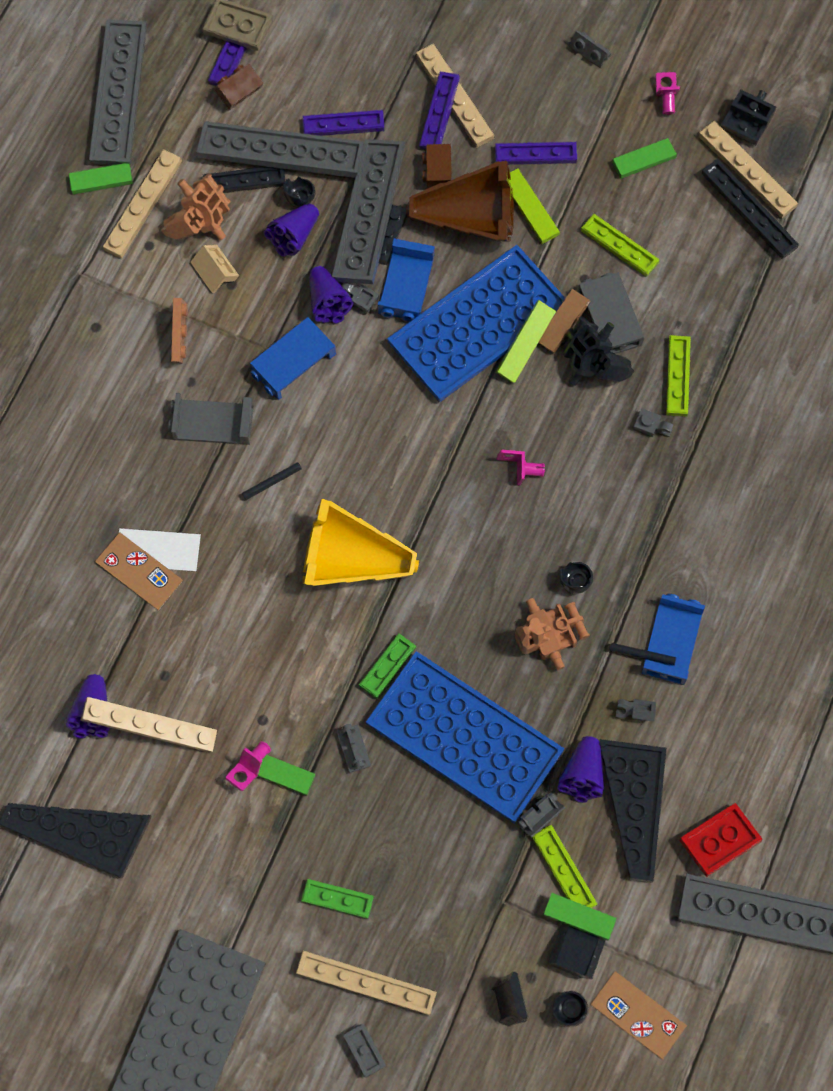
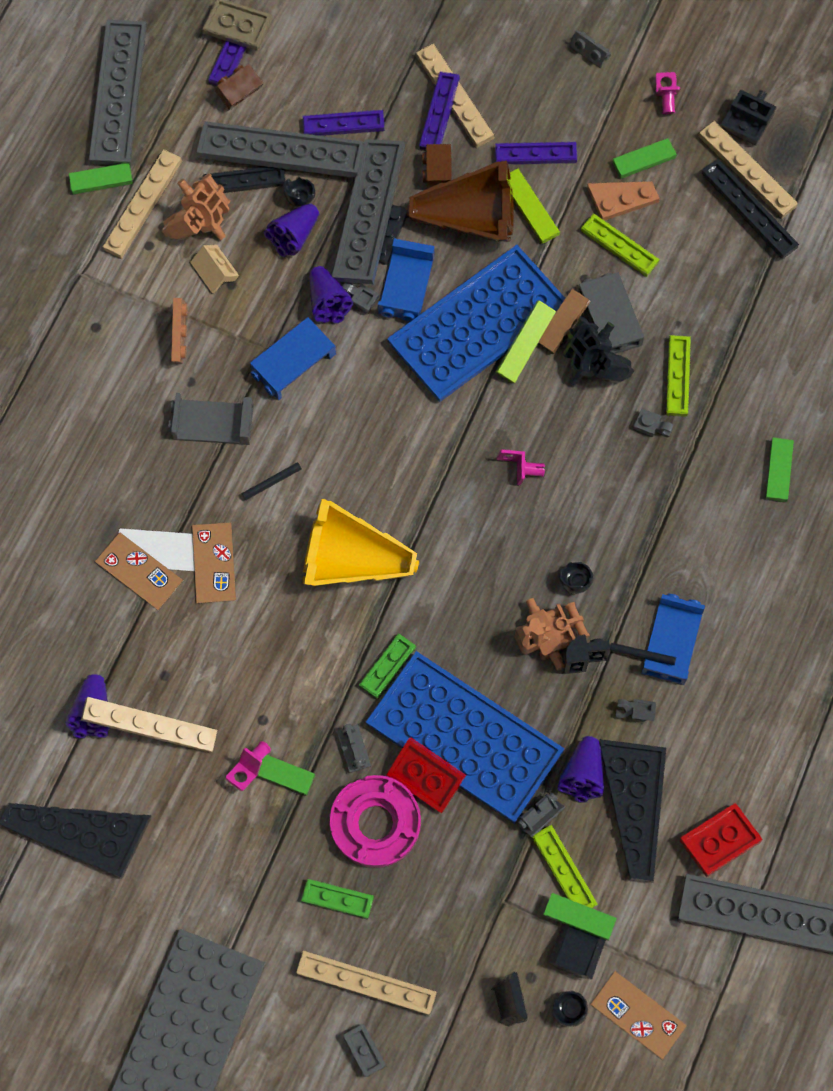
(214, 563): none -> medium nougat sticker
(368, 793): none -> dark pink piece
(426, 775): none -> red plate
(581, 653): none -> black brick
(621, 198): none -> nougat wing
(779, 469): none -> bright green tile

